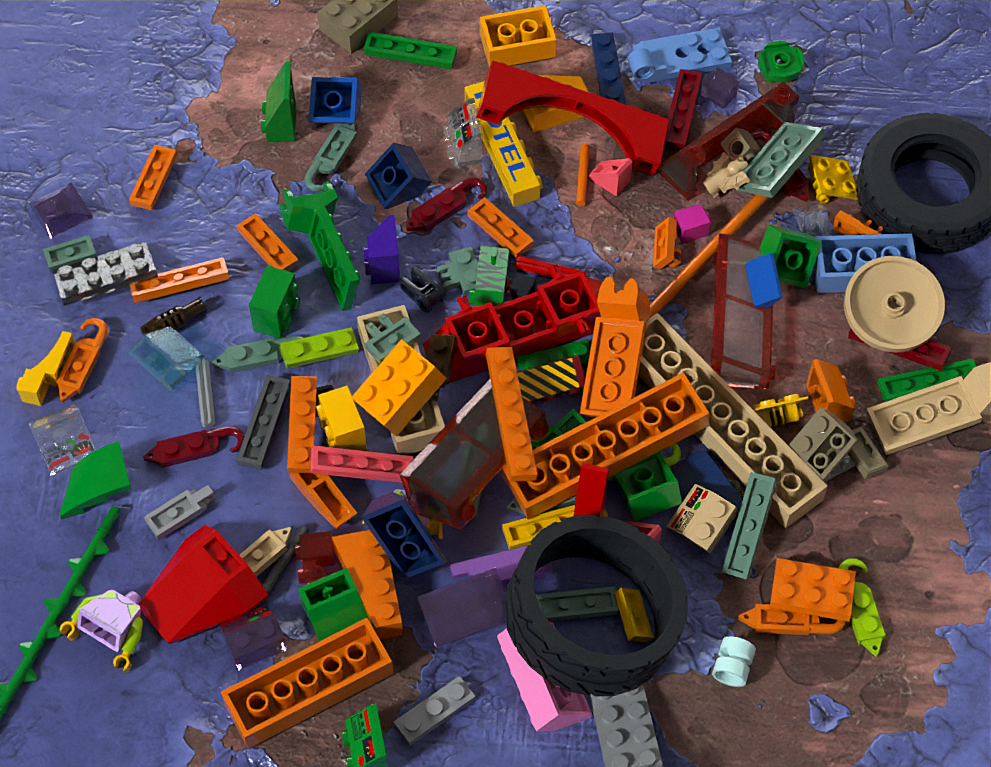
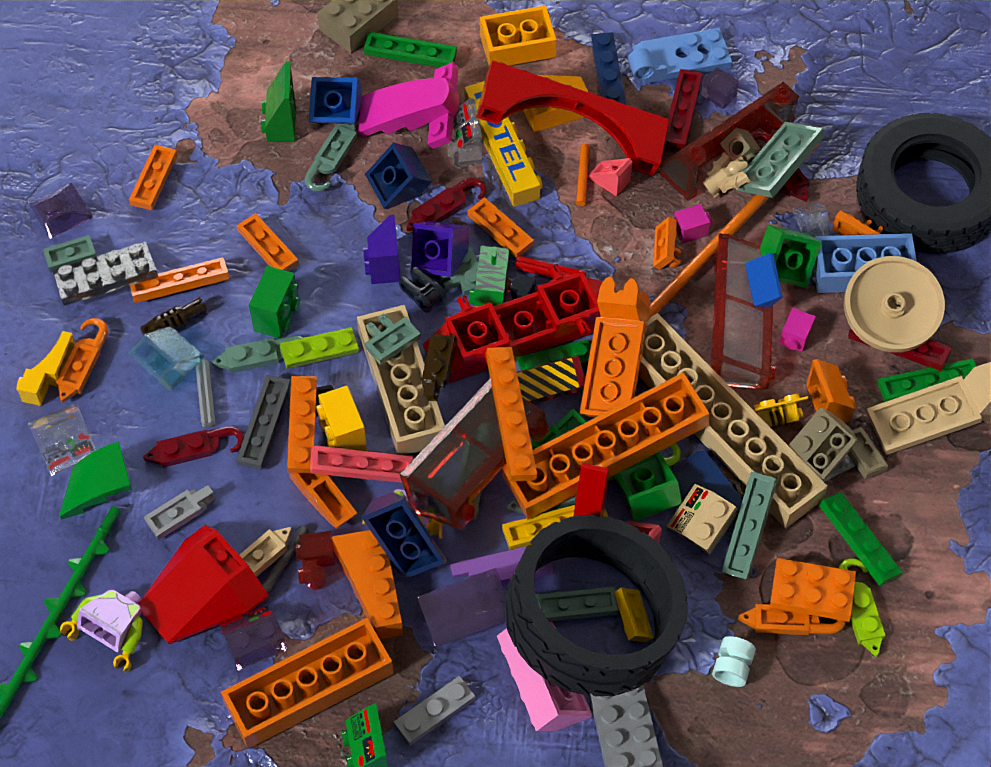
(315, 216): green hinge -> none
(332, 604): green slope -> none
(399, 387): light orange brick -> none
(414, 105): none -> dark pink slope
(439, 247): none -> dark purple slope
(778, 72): green plate -> none
(797, 330): none -> dark pink brick
(831, 178): yellow hinge -> none
(860, 539): none -> green plate

